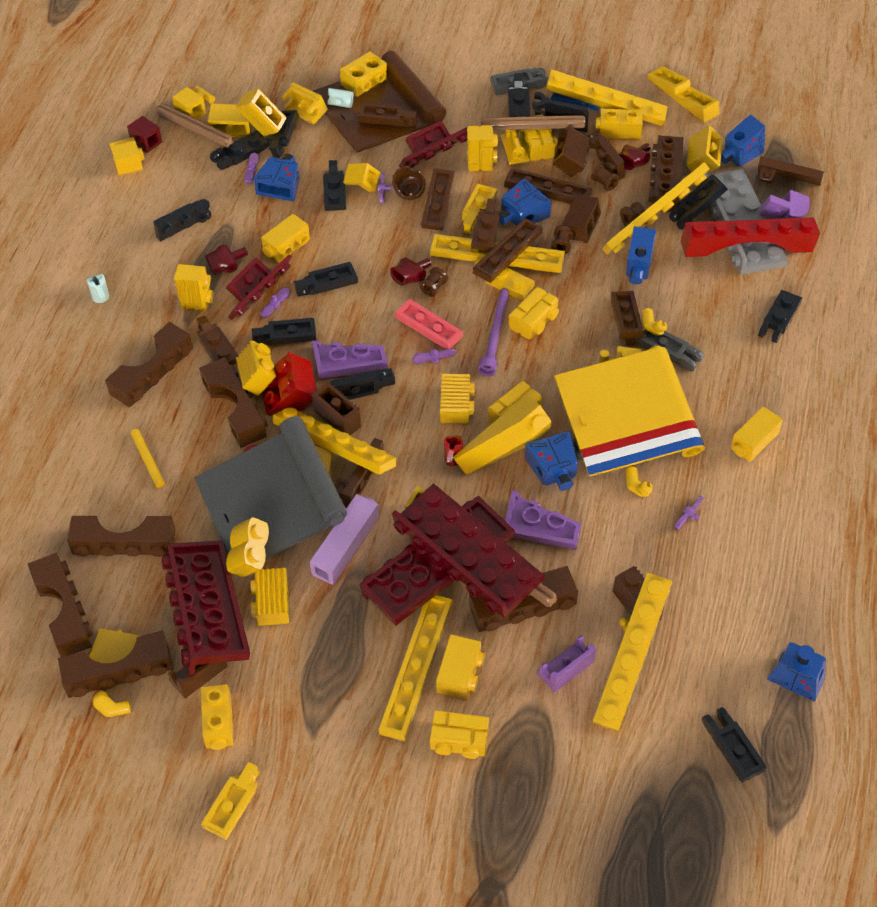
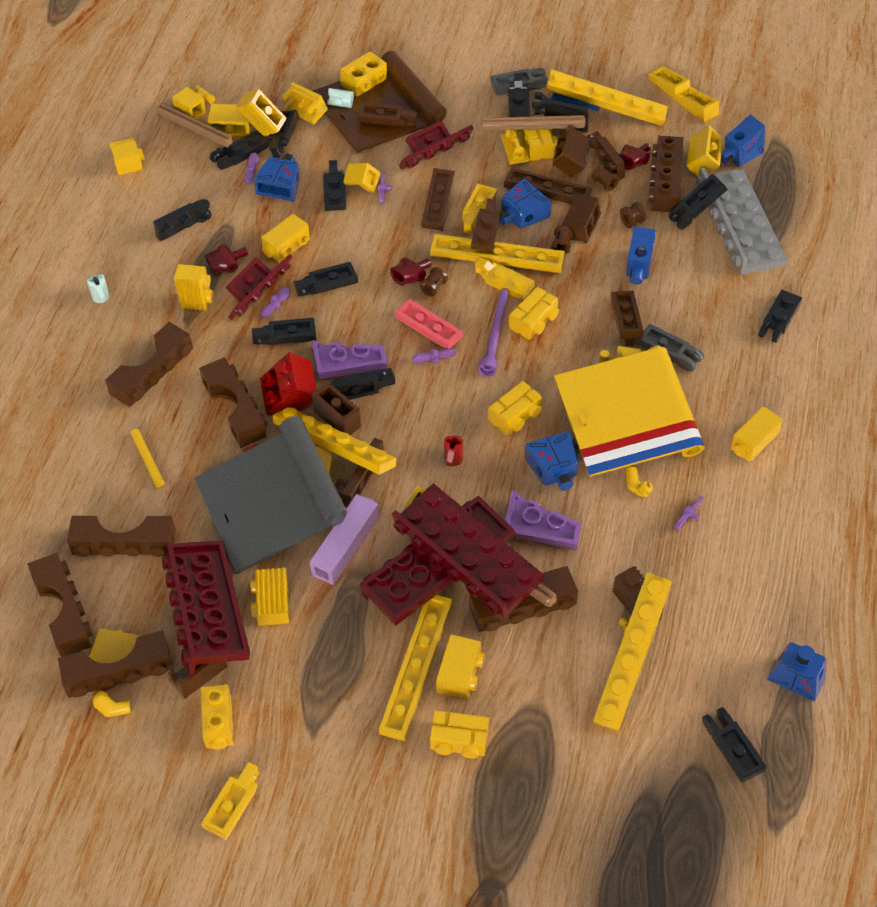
(145, 133): dark red brick -> none
(215, 341): reddish brown hinge -> none
(247, 547): yellow brick -> none
(255, 367): yellow brick -> none
(408, 183): reddish brown hair -> none
(455, 398): yellow brick -> none
(480, 148): yellow brick -> none
(507, 250): reddish brown tile -> none
(507, 435): yellow wedge -> none
(567, 664): medium lavender hinge -> none
(620, 124): yellow brick -> none
(656, 328): yellow arm -> none
(663, 204): yellow plate -> none
(707, 237): red arch -> none
(771, 167): reddish brown hinge -> none
(791, 206): medium lavender brick -> none

